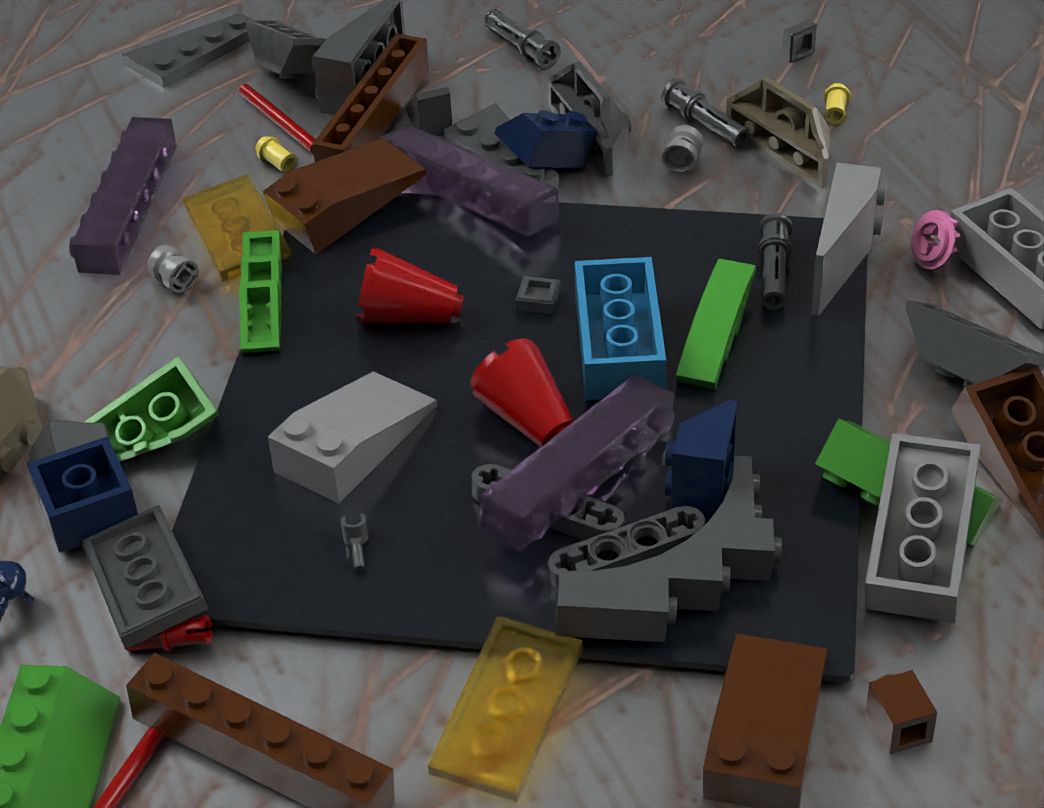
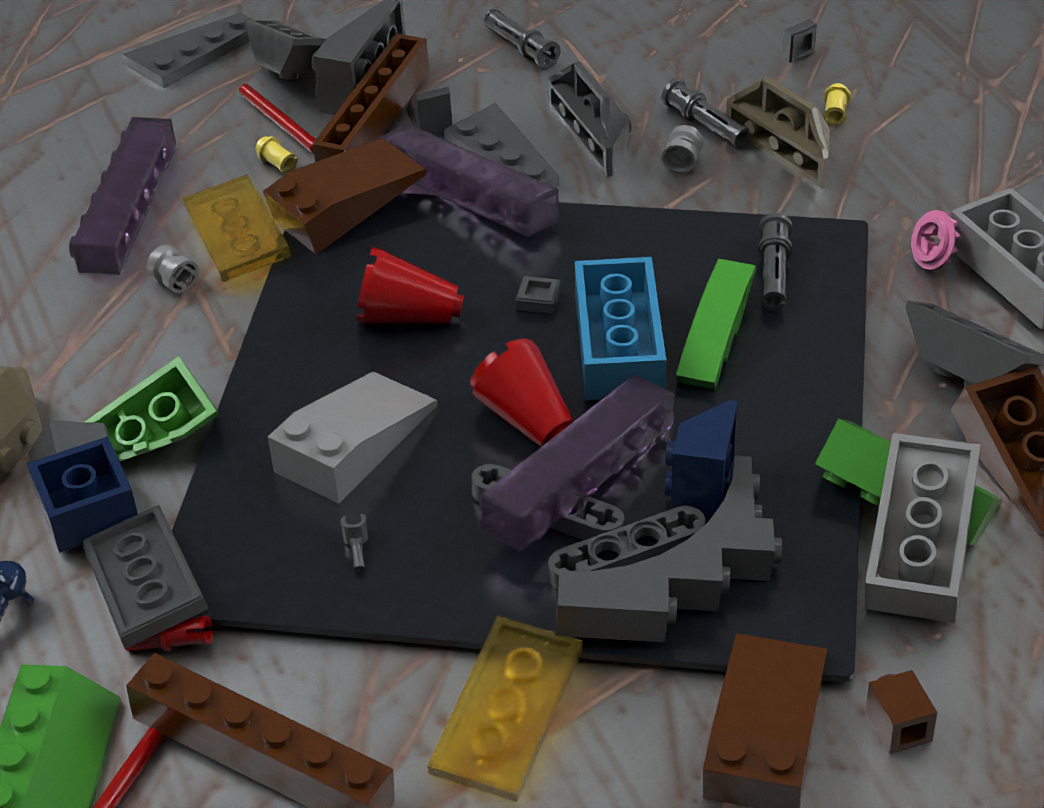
(260, 291): bright green slope -> none
(549, 138): dark blue slope -> none
(847, 228): light grey slope -> none

